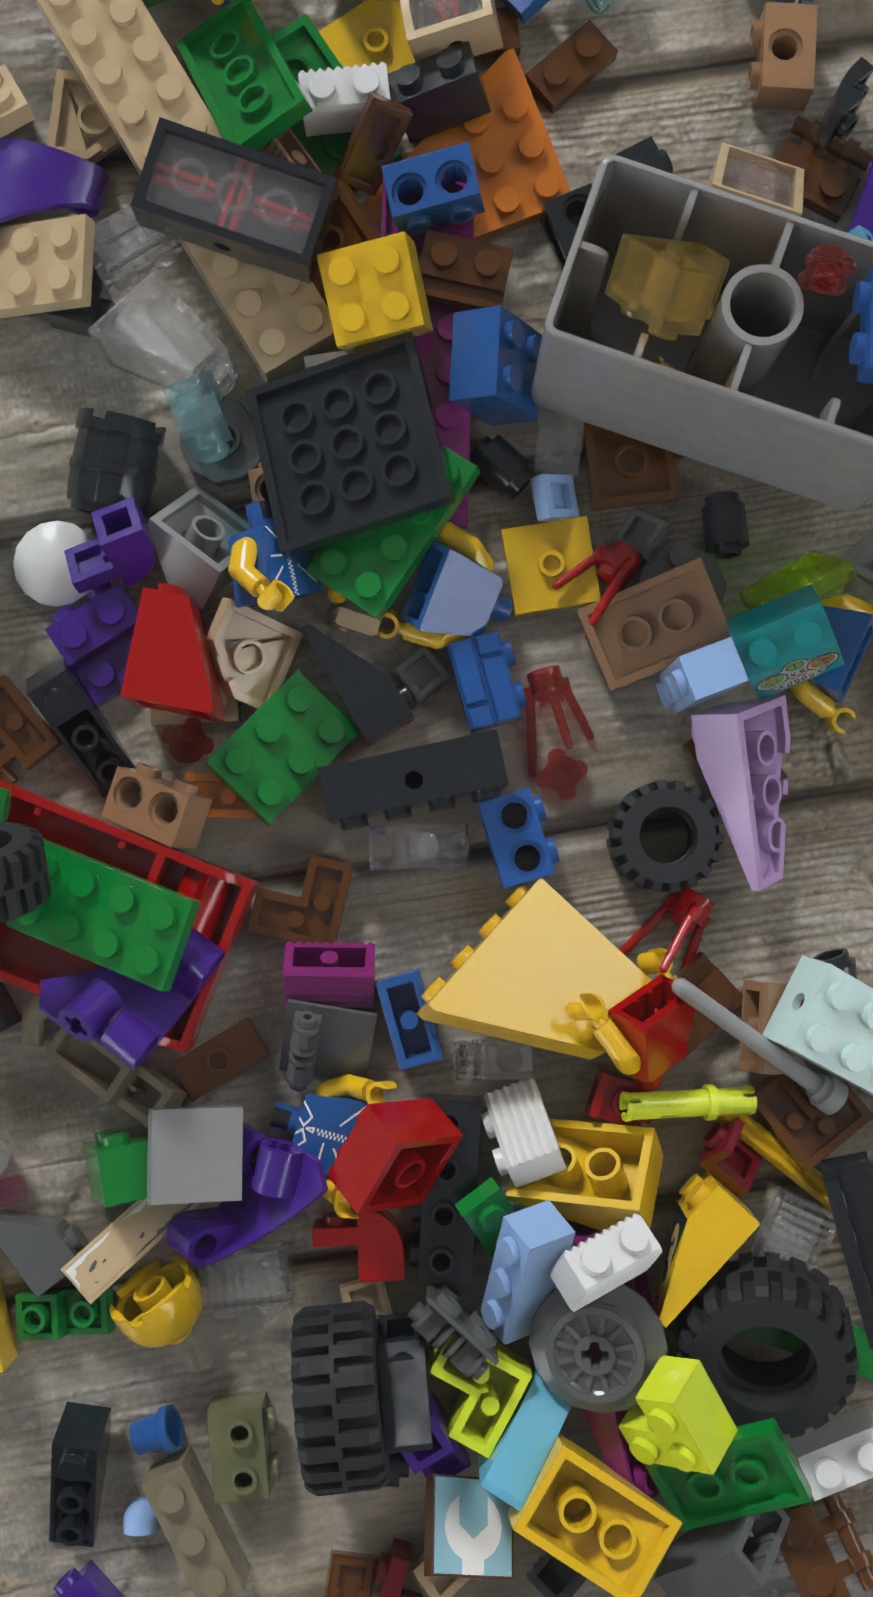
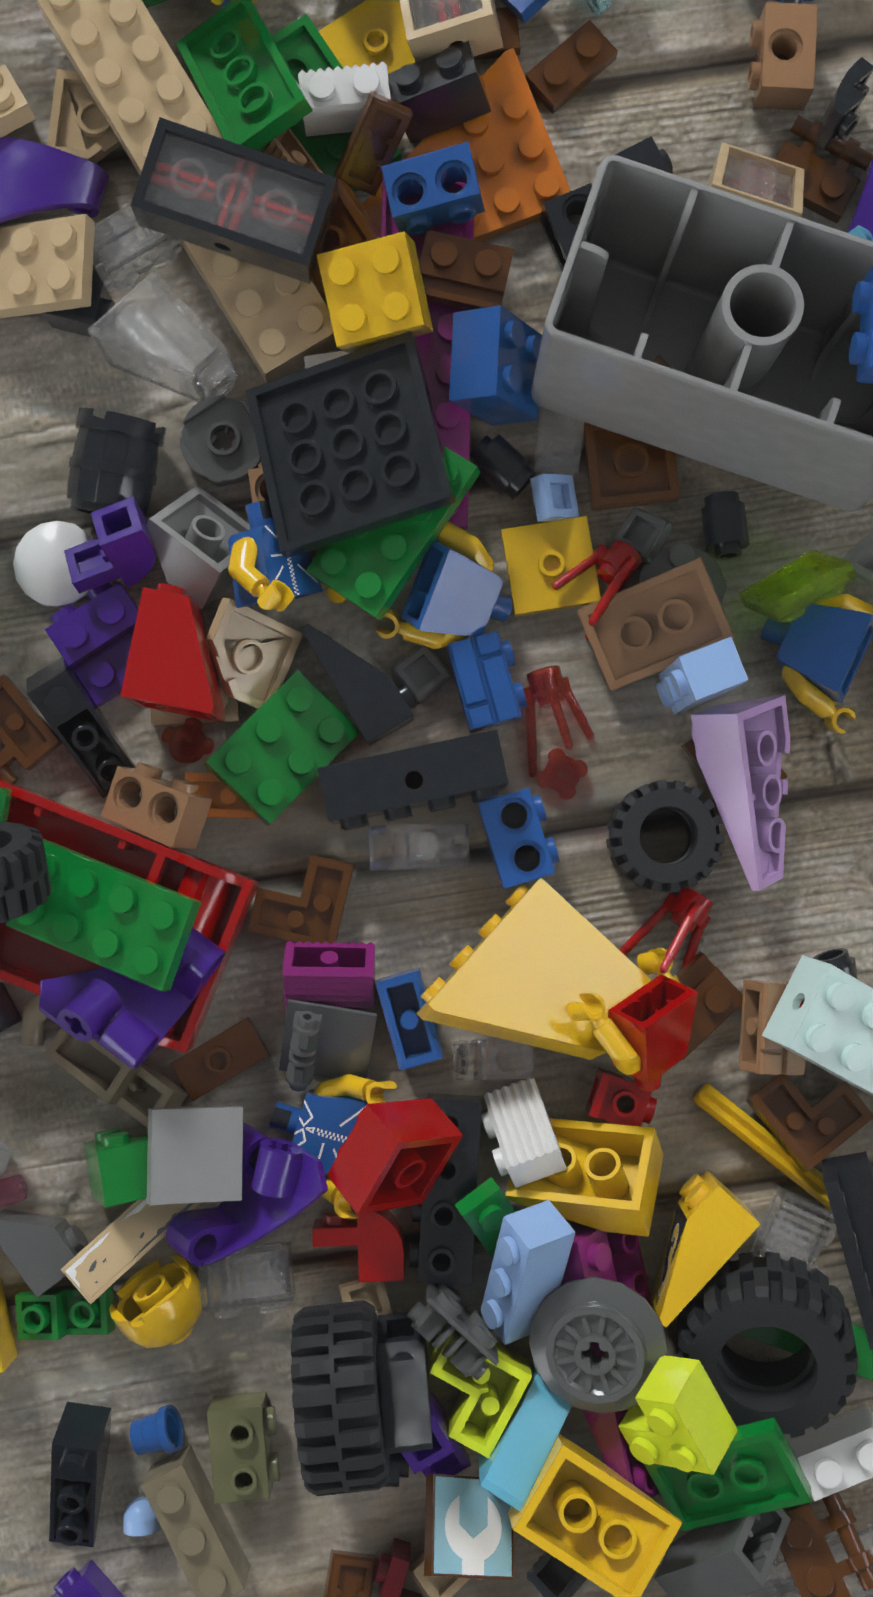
(199, 416): clear light blue window -> none
(345, 619): tan tile -> none
(605, 1261): white brick -> none
(666, 283): clear yellow brick -> none
(703, 1102): neon yellow pin -> none
(729, 1157): dark red bracket -> none
(785, 642): teal slope -> none
(824, 1091): light grey piece -> none
(827, 270): clear red plate -> none

